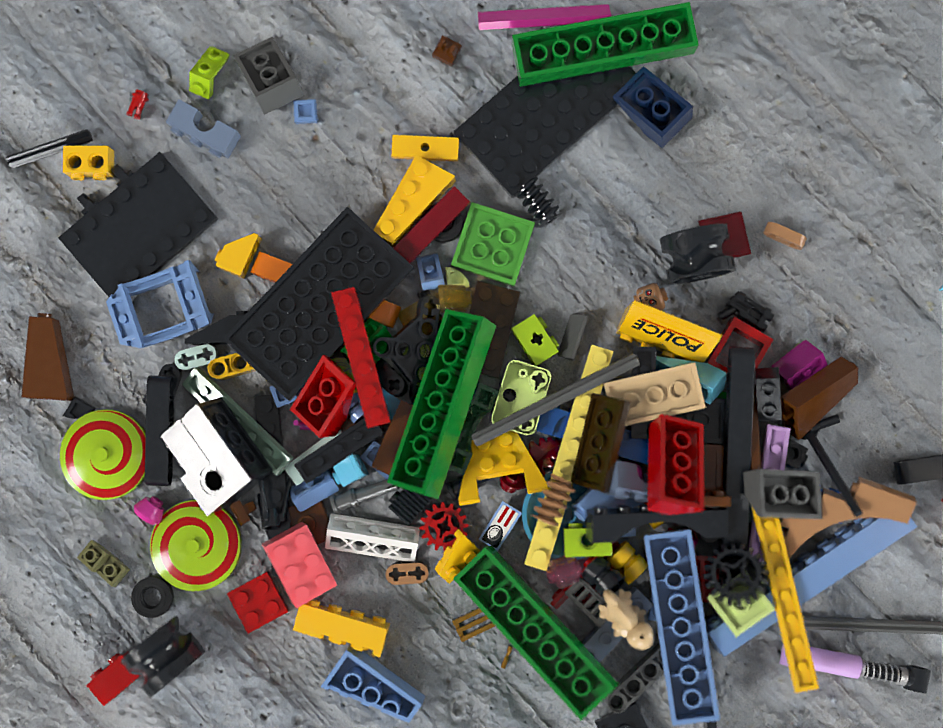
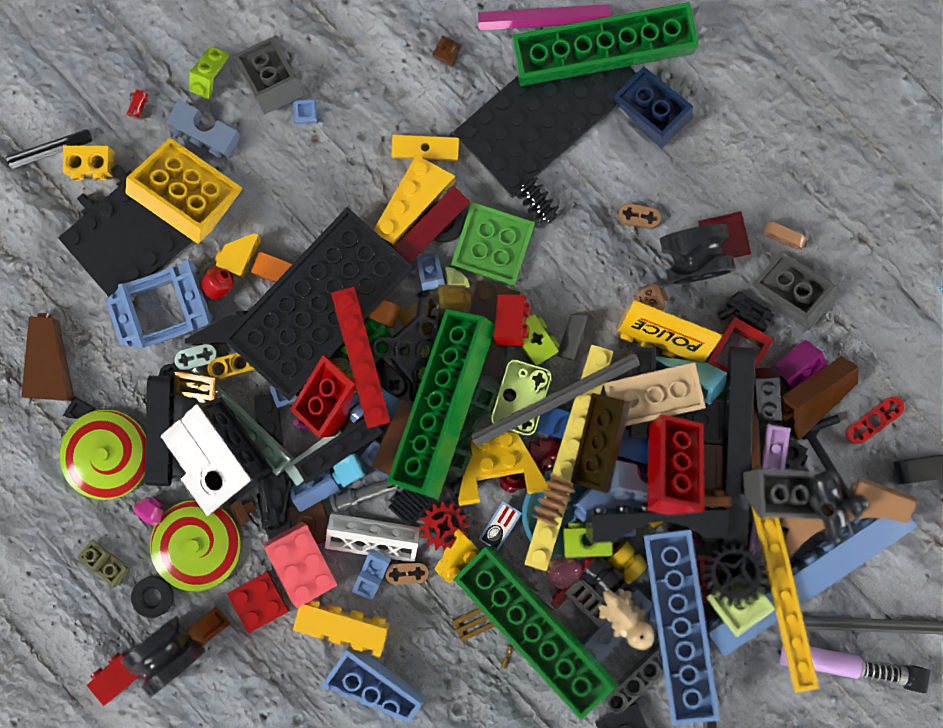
(182, 190): none -> yellow slope
(207, 627): none -> reddish brown tile
(212, 387): none -> tile
(217, 283): none -> red head
(371, 574): none -> medium blue slope
(511, 320): none -> red brick
(638, 221): none -> medium nougat beam
(796, 290): none -> dark grey slope
(839, 517): none -> black piece
(865, 434): none -> red beam

